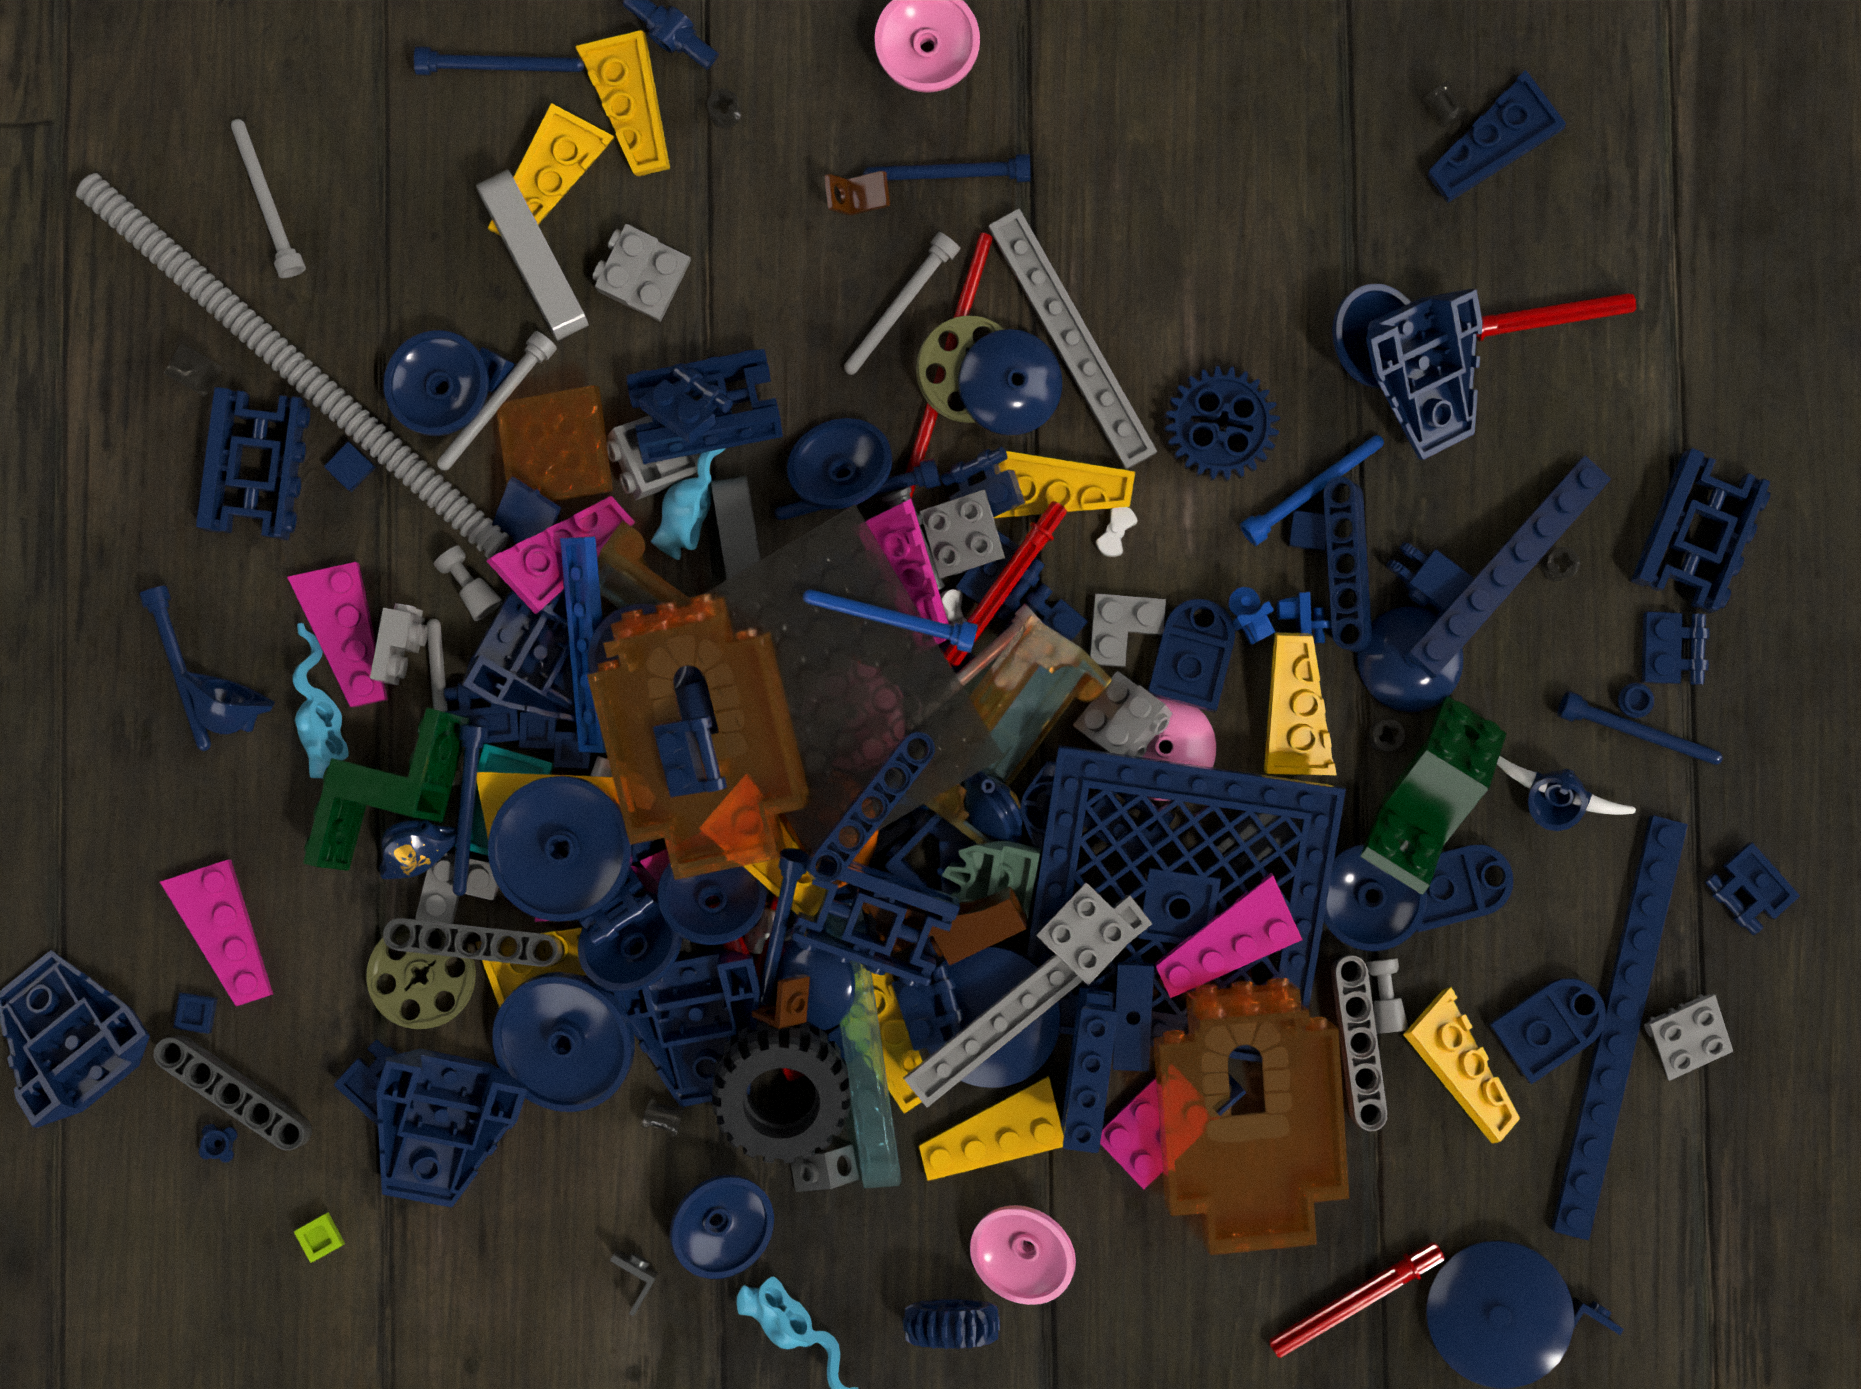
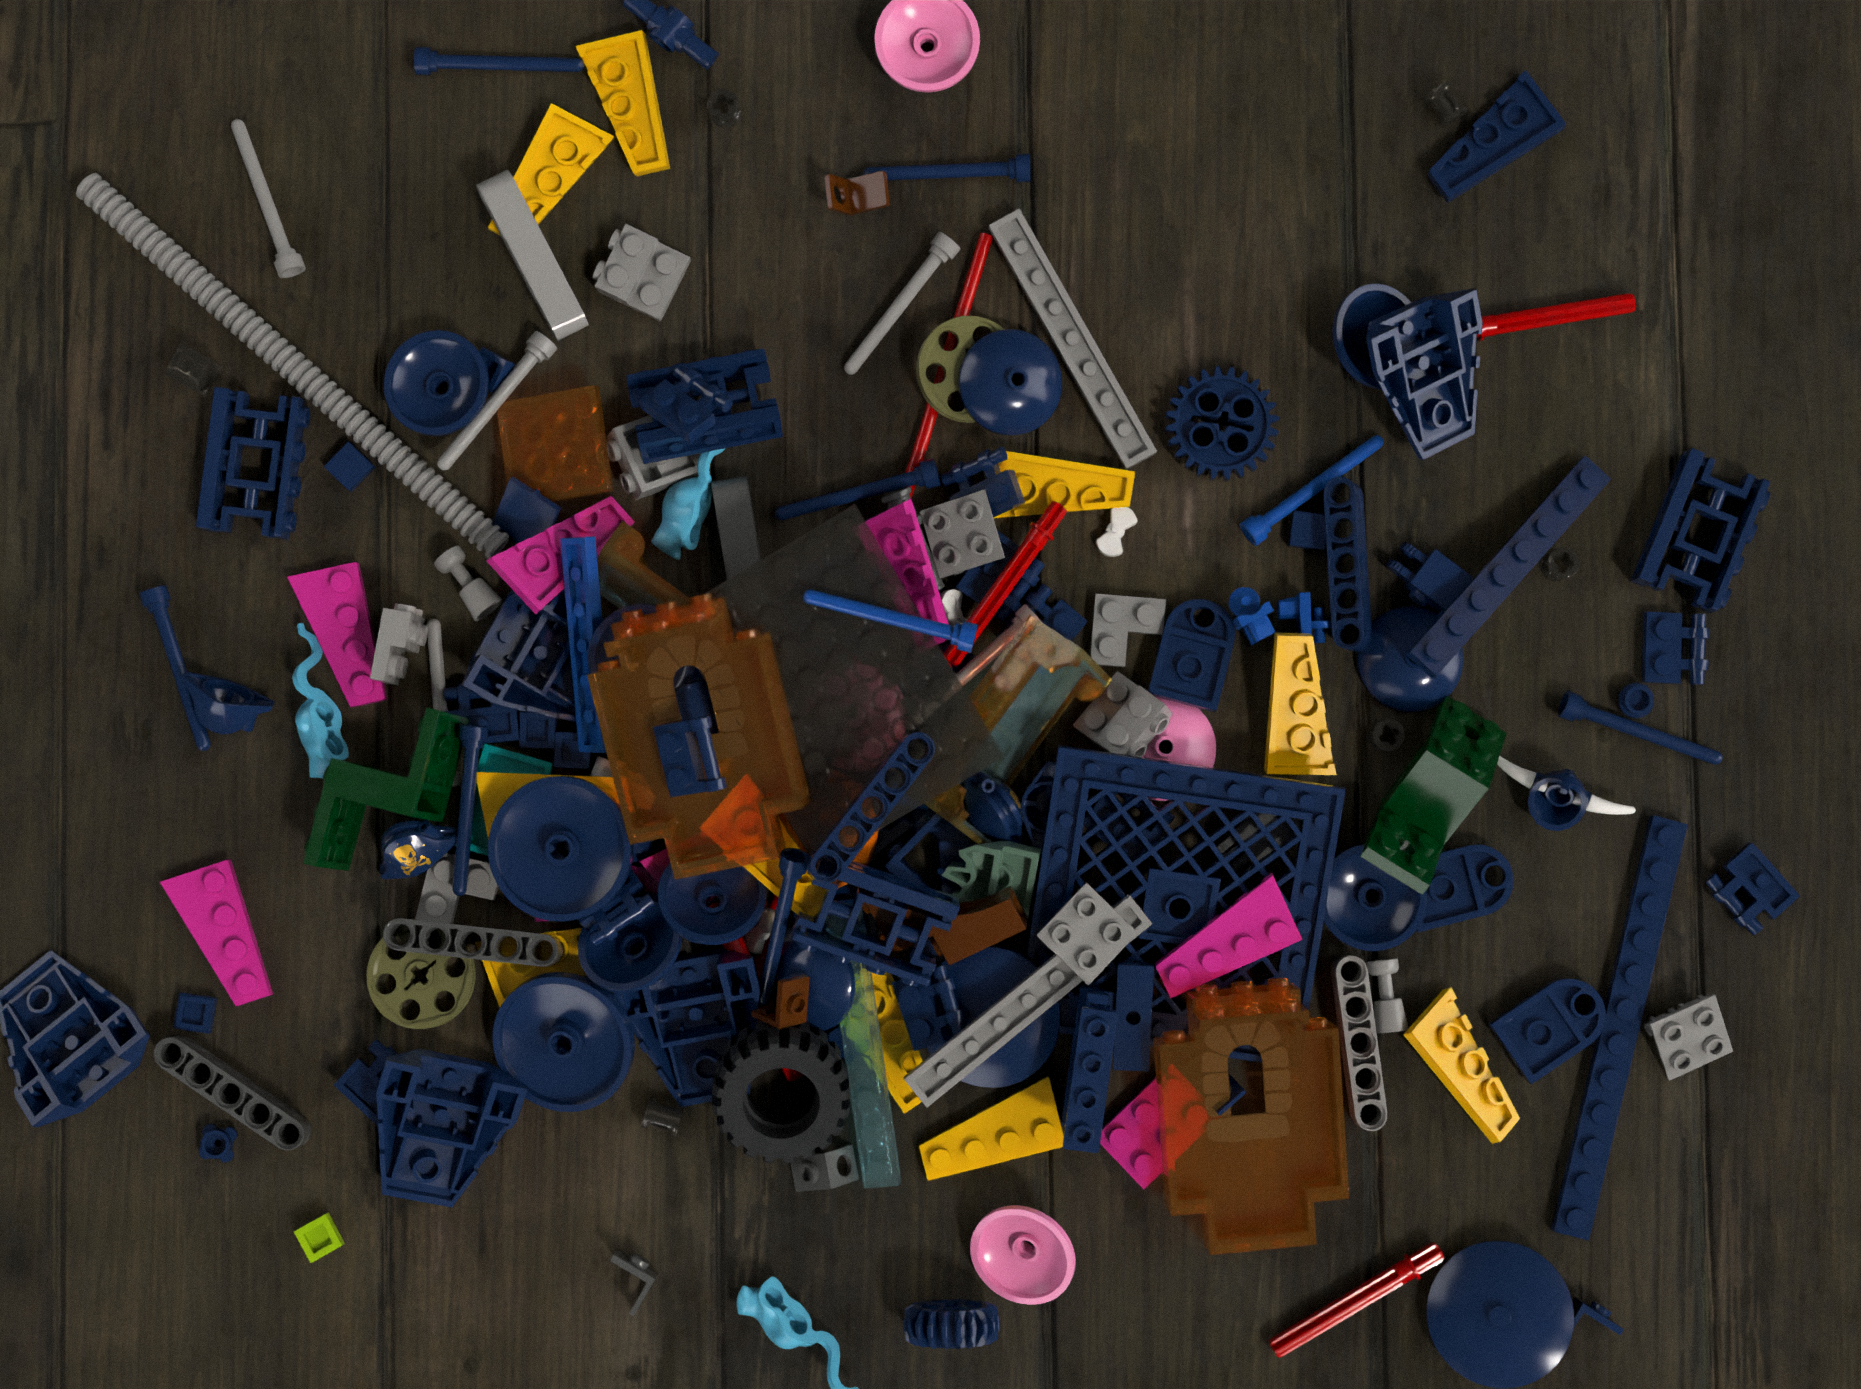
(732, 1239): dark blue dish -> none
(837, 451): dark blue dish -> none

